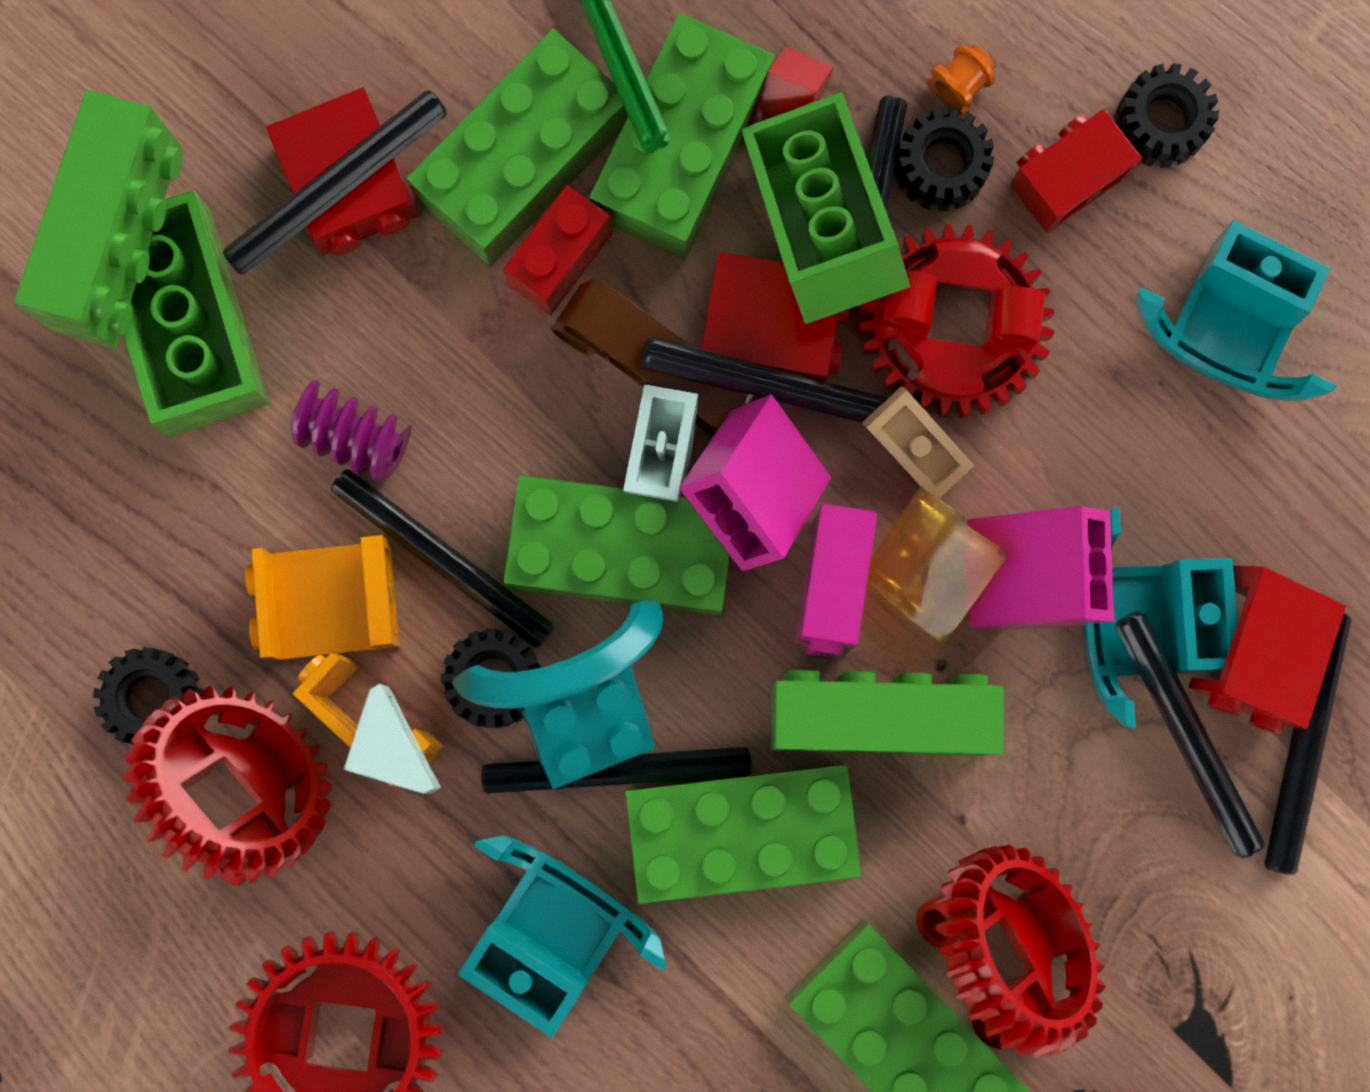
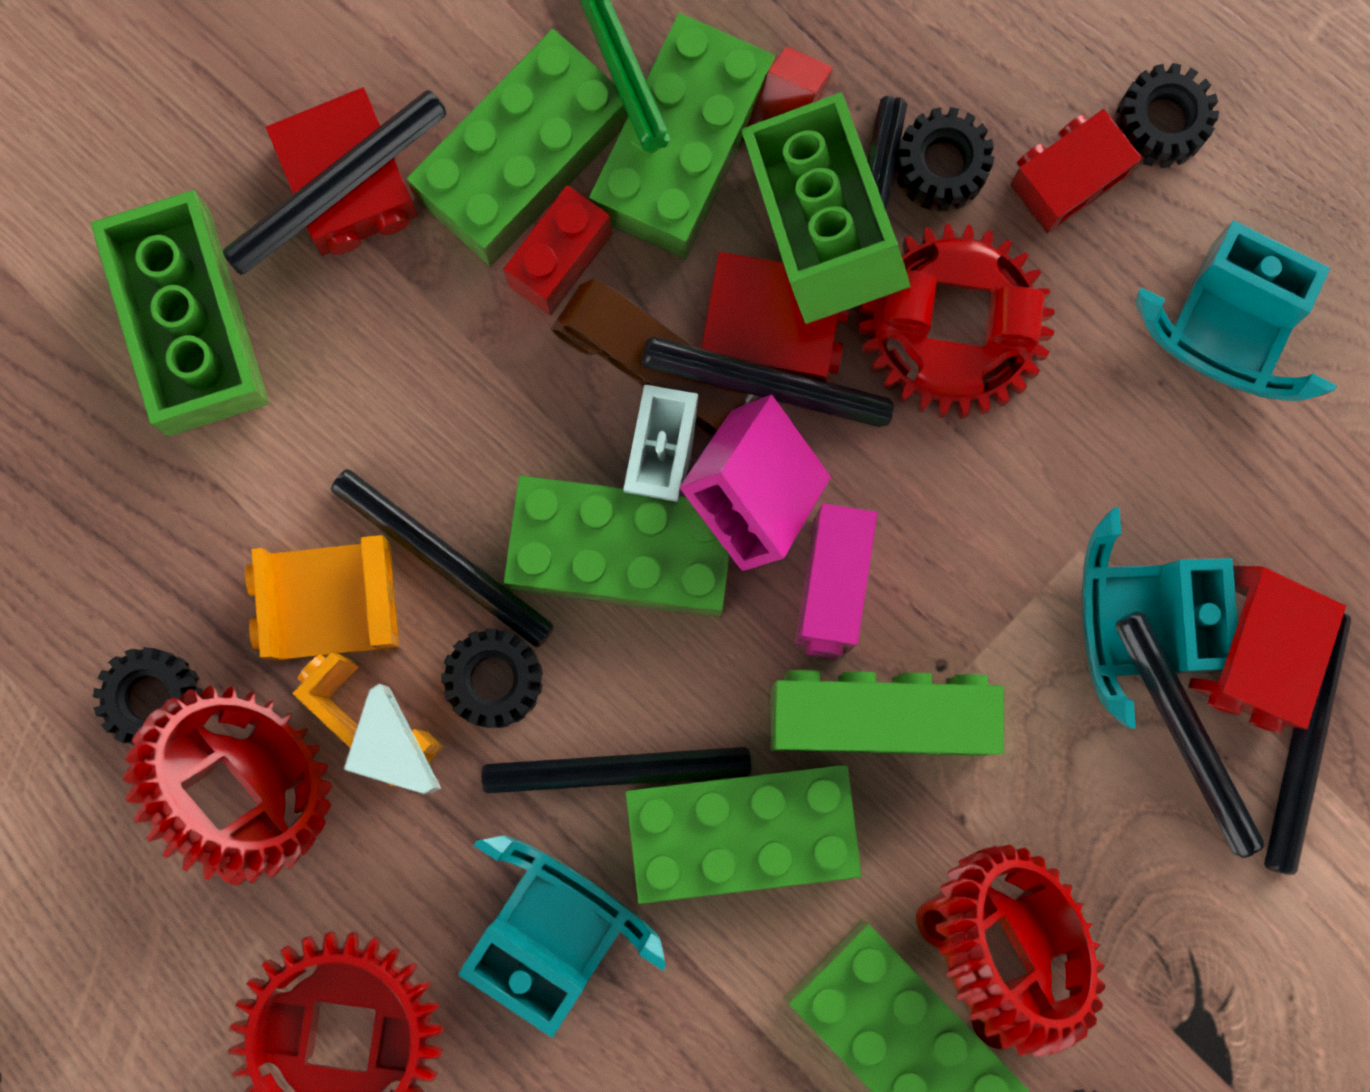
(100, 220): bright green brick -> none
(347, 434): magenta piece -> none
(582, 709): teal piece -> none
(918, 443): tan plate -> none
(933, 565): clear yellow slope -> none
(962, 76): orange brick -> none
(1053, 570): dark pink brick -> none

